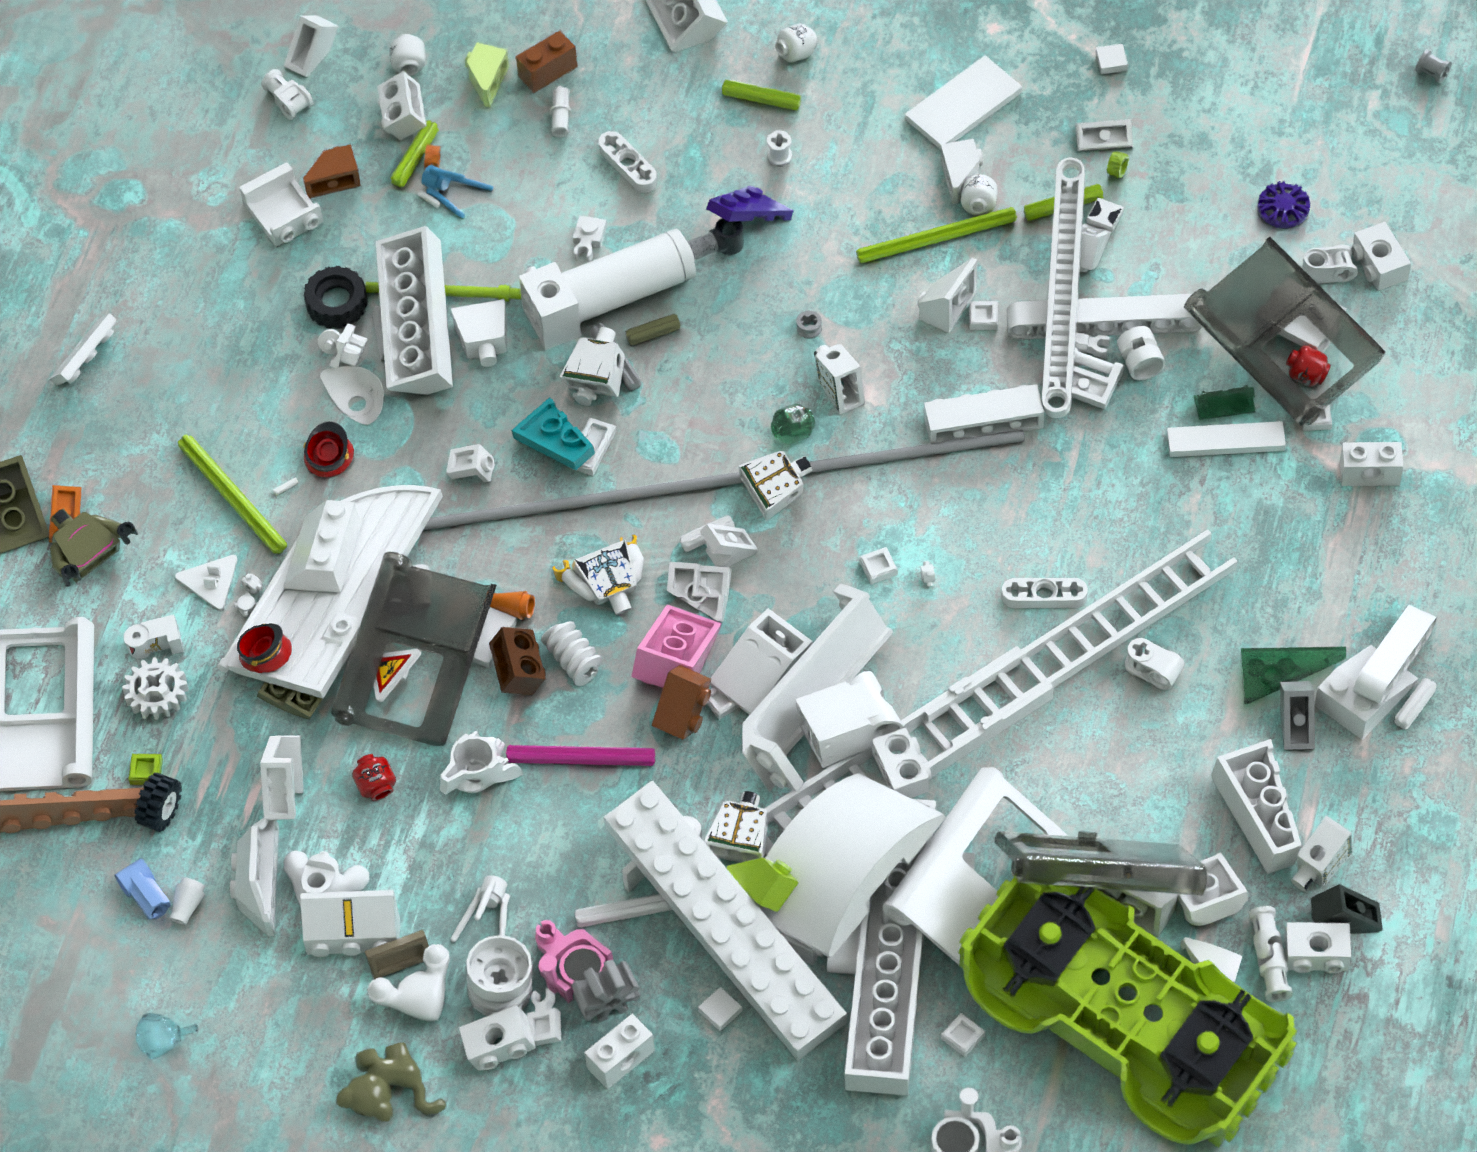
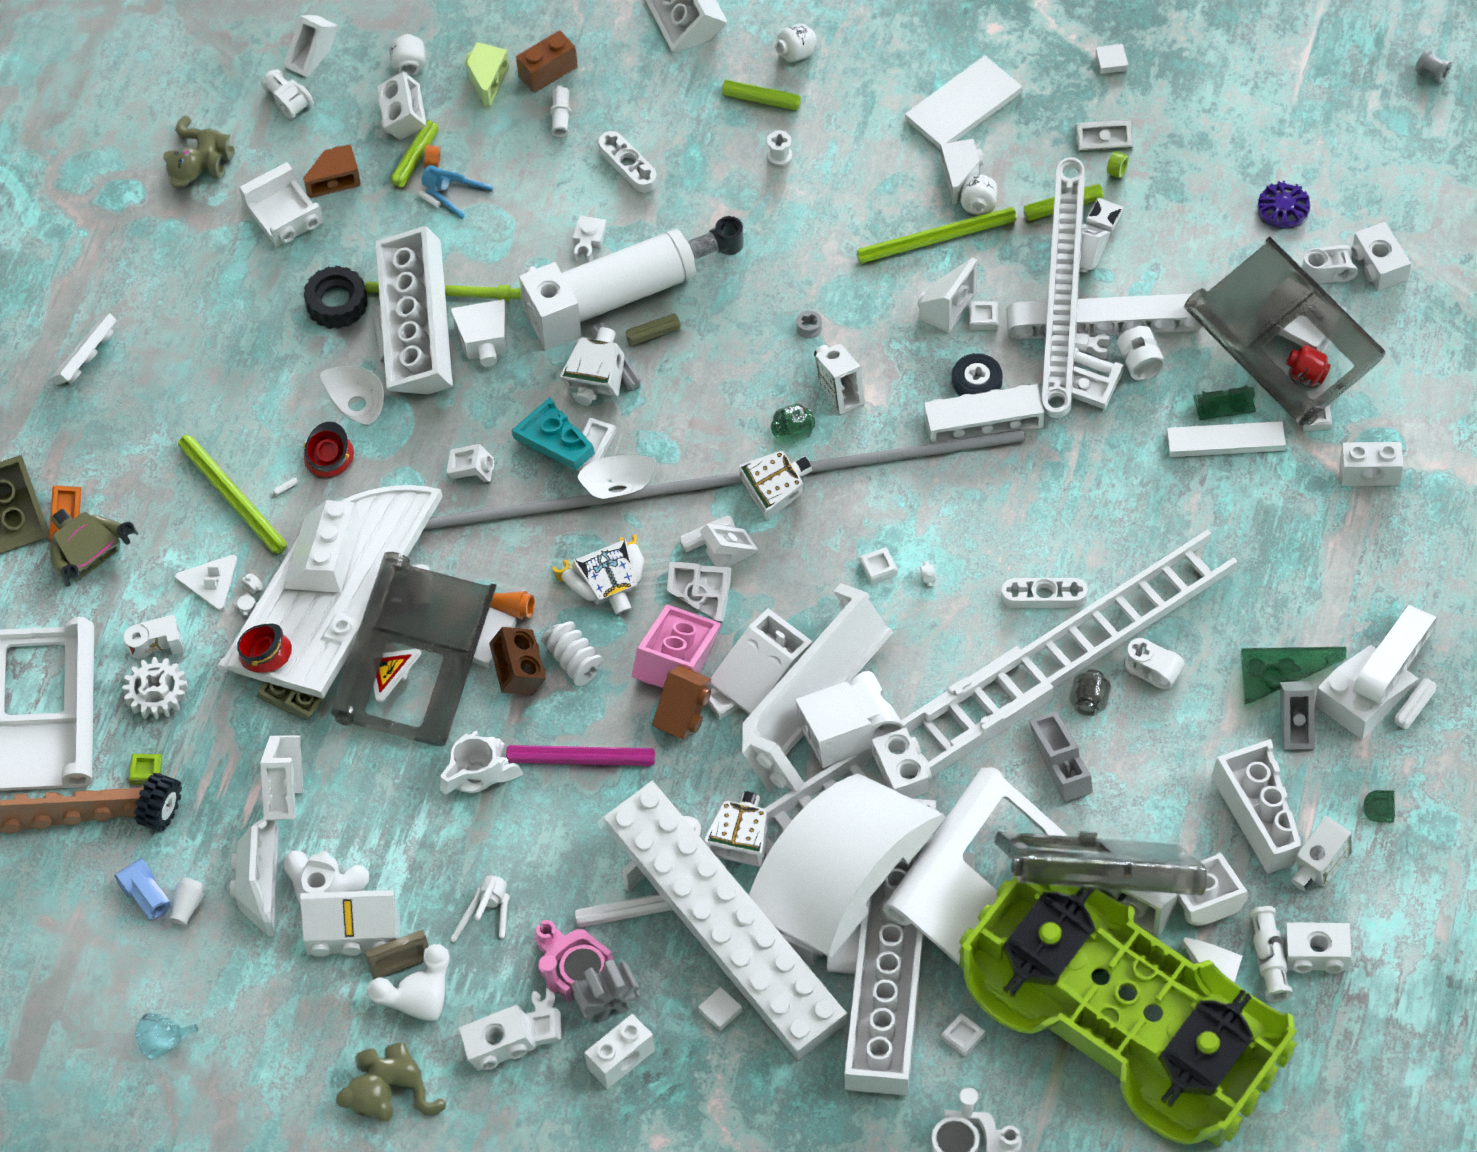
(188, 163): none -> olive animal
(345, 346): white hips -> none
(374, 777): red head -> none
(499, 974): white wheel -> none
(622, 470): none -> white piece
(747, 203): dark purple wing -> none
(765, 881): lime slope -> none
(967, 368): none -> black bush
(1061, 756): none -> light grey slope
(1090, 692): none -> clear smoke head
(1347, 906): pearl dark grey slope -> none
(1380, 806): none -> clear green tile

